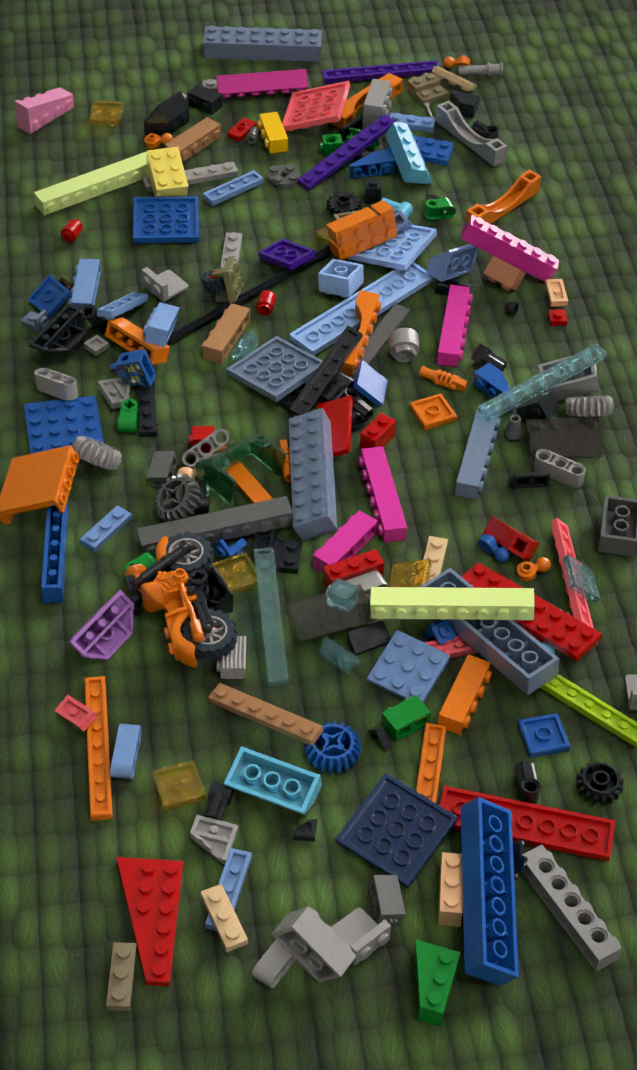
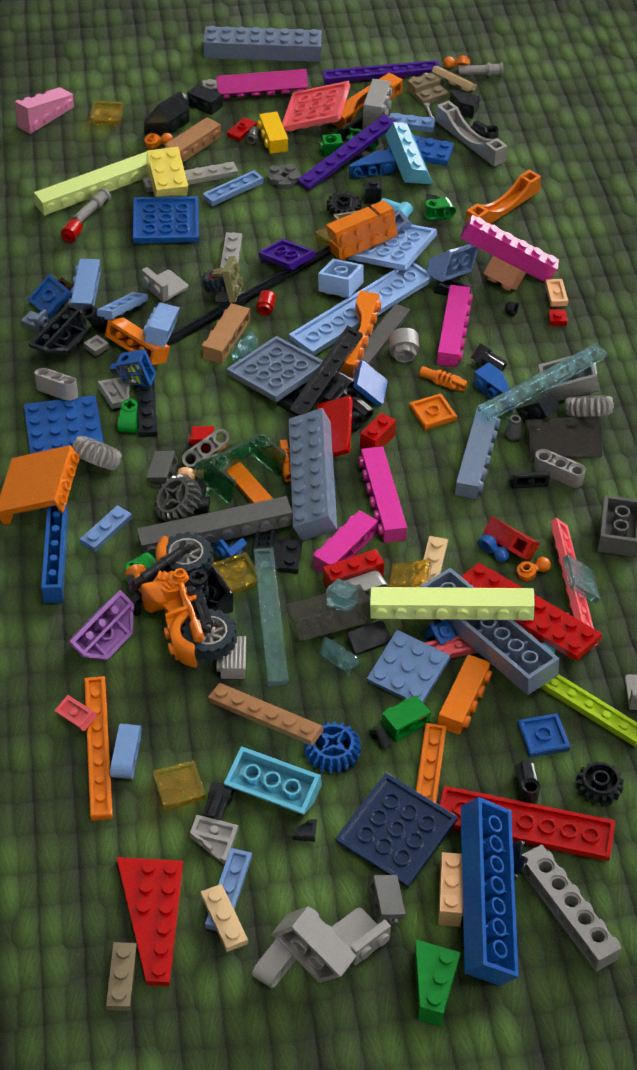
(96, 202): none -> light grey pin

